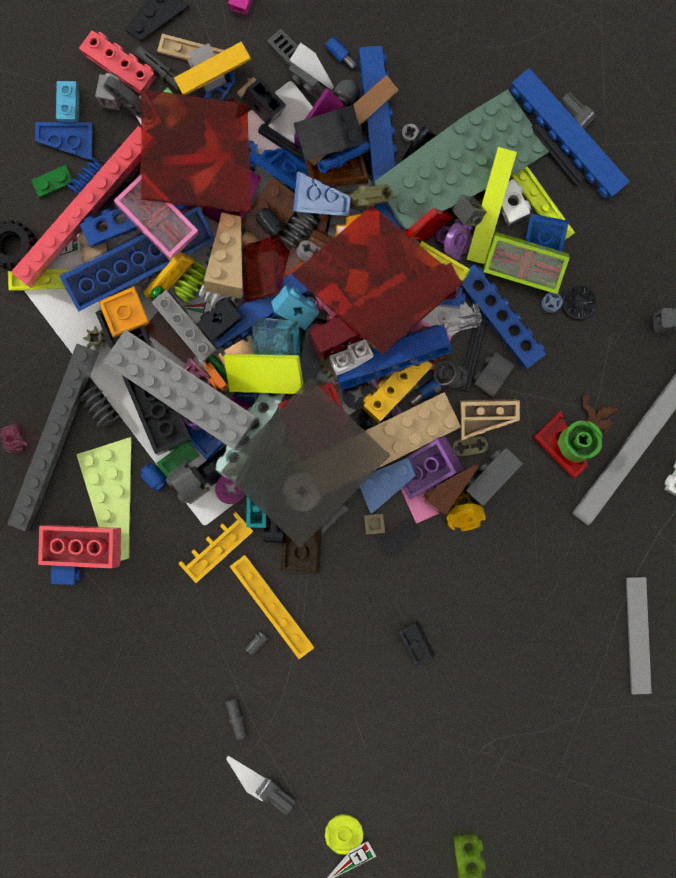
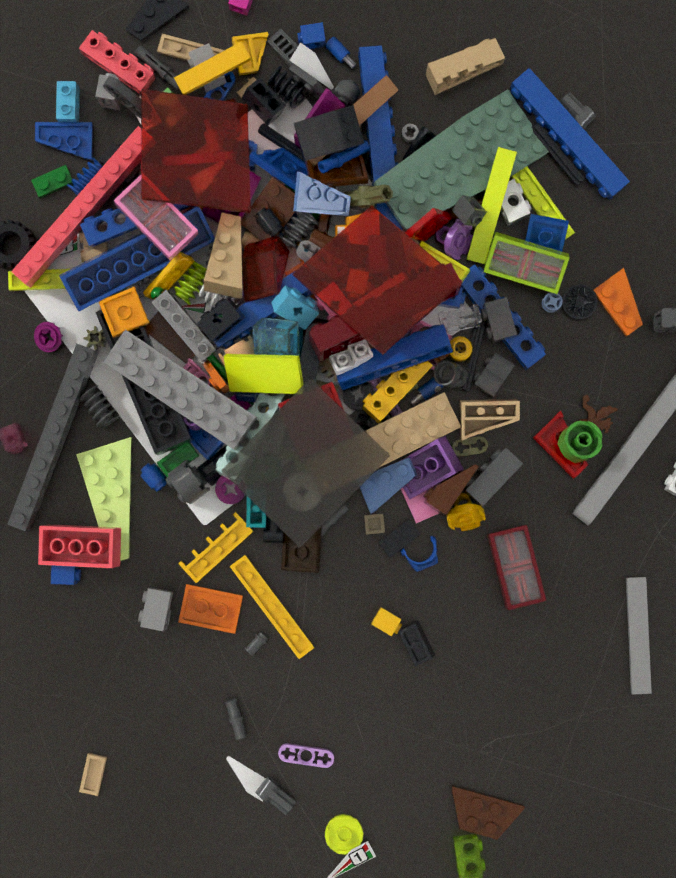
(42, 340): none -> magenta gear
(93, 774): none -> tan tile
(156, 609): none -> light grey brick
(210, 608): none -> orange plate
(255, 47): none -> yellow wing
(286, 89): none -> black piece
(312, 35): none -> blue brick
(321, 751): none -> lavender beam
(387, 622): none -> yellow brick
(432, 560): none -> blue helmet
(460, 342): none -> yellow head
(464, 65): none -> tan wedge
(484, 813): none -> reddish brown wing
(499, 320): none -> dark grey brick
(516, 567): none -> clear brick
(619, 302): none -> orange wing

